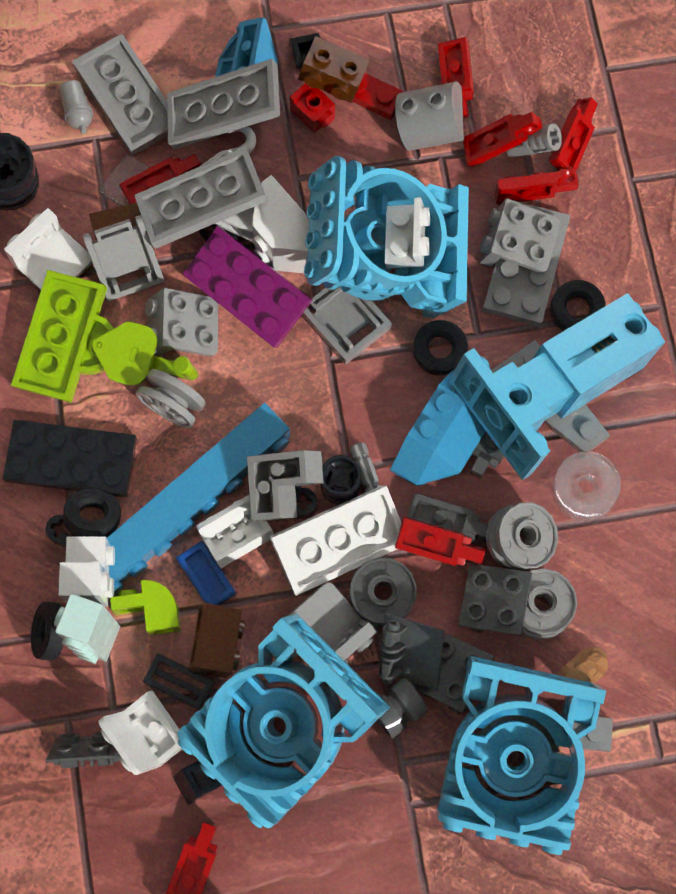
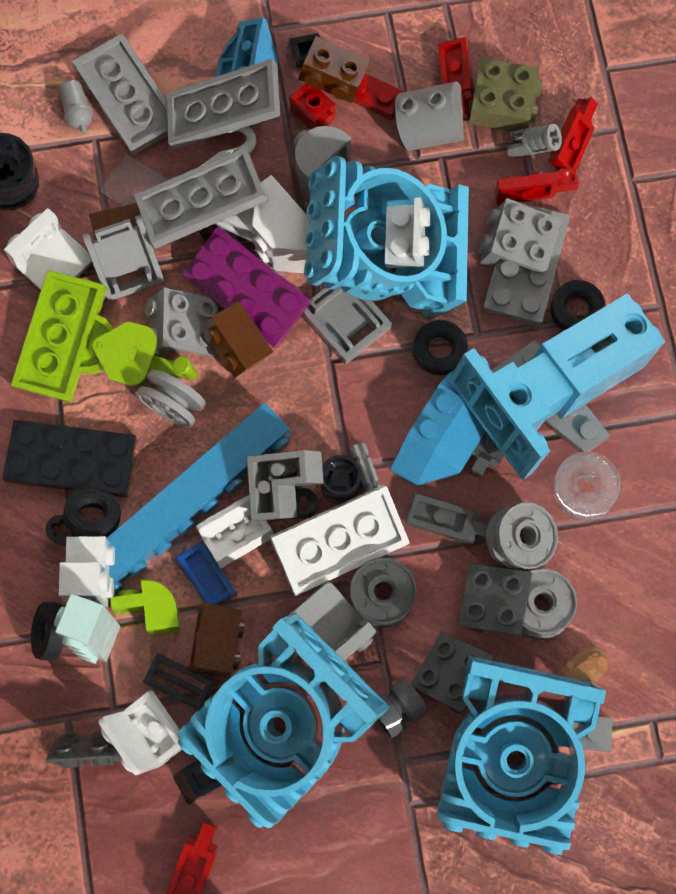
(156, 175): red hinge -> none
(236, 339): none -> reddish brown brick
(315, 149): none -> light grey brick
(410, 652): dark grey hinge -> none
(437, 543): red hinge -> none
(499, 137): red hinge -> none
(505, 95): none -> olive brick

